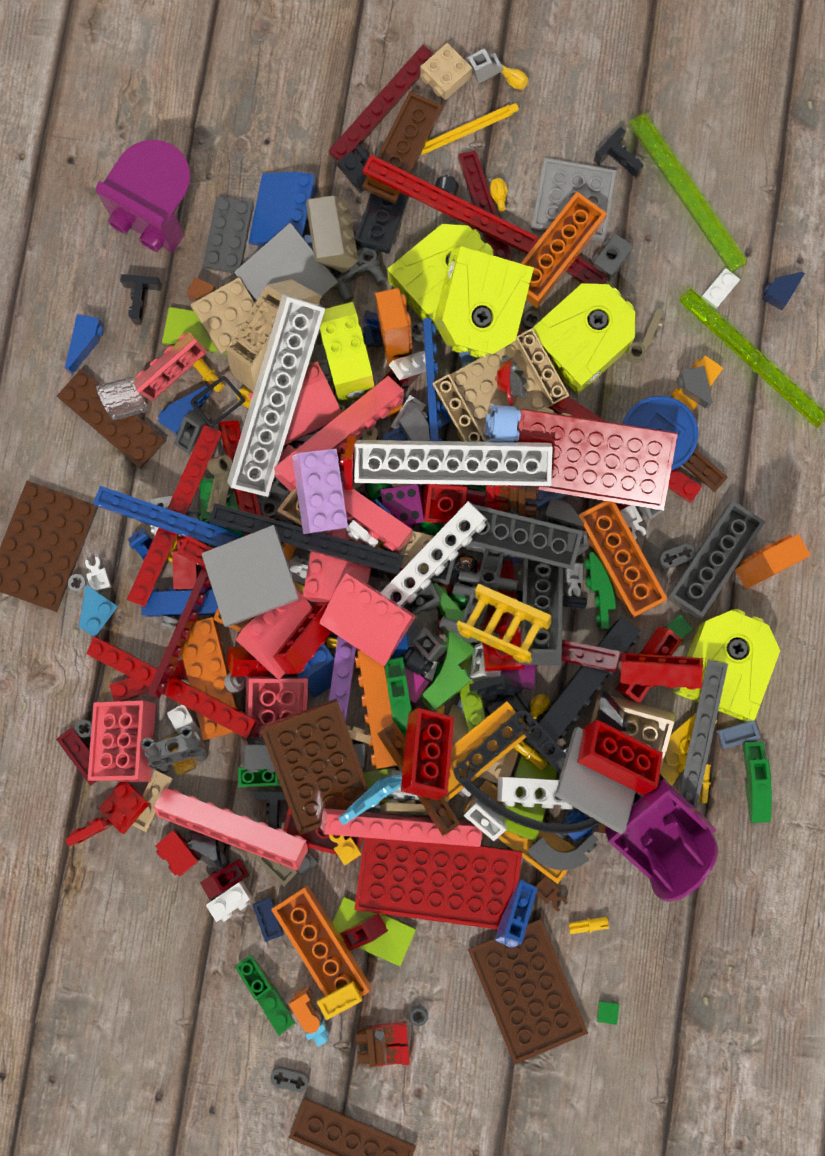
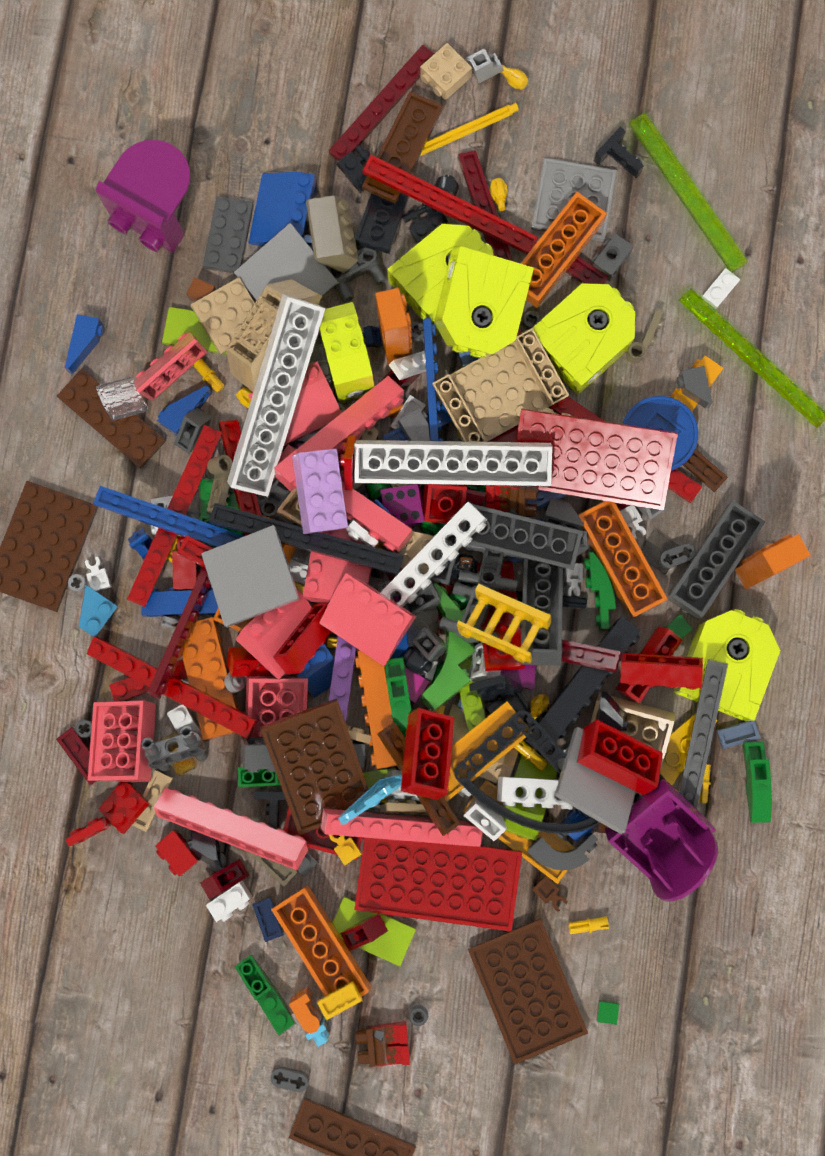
(140, 285): black bracket -> none
(227, 412): black piece -> none
(371, 318): clear blue tile -> none
(424, 227): none -> black plate
(502, 423): light blue brick -> none
(510, 380): hair -> none
(516, 915): blue slope -> none
(782, 289): dark blue slope -> none

